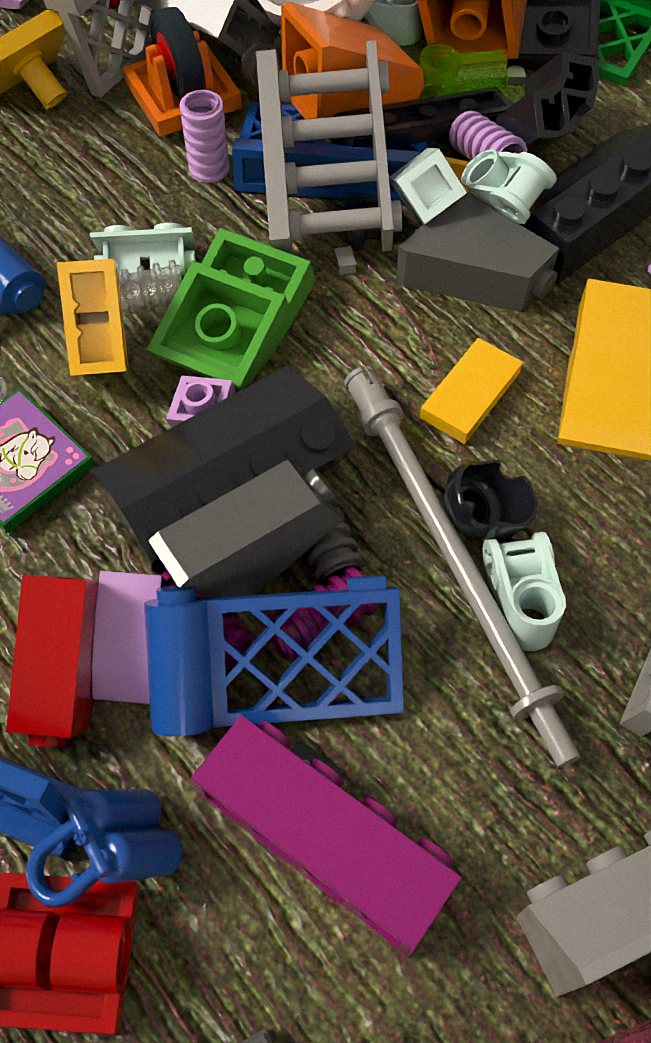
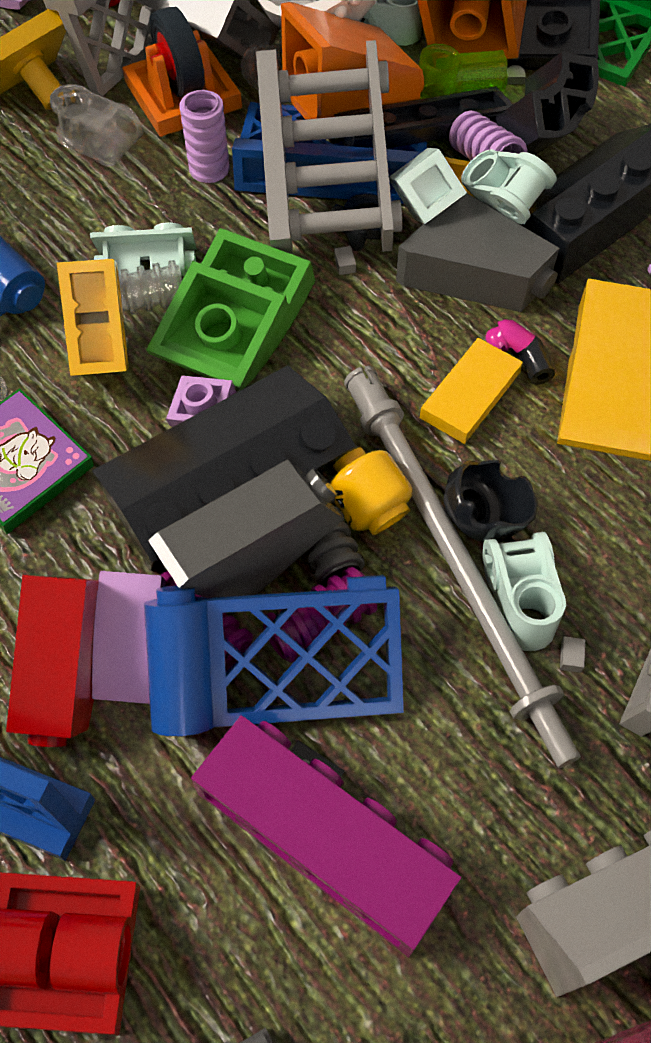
(94, 124): none -> clear piece
(118, 838): blue piece -> none
(370, 490): none -> yellow head
(527, 345): none -> arm
(572, 654): none -> light grey piece

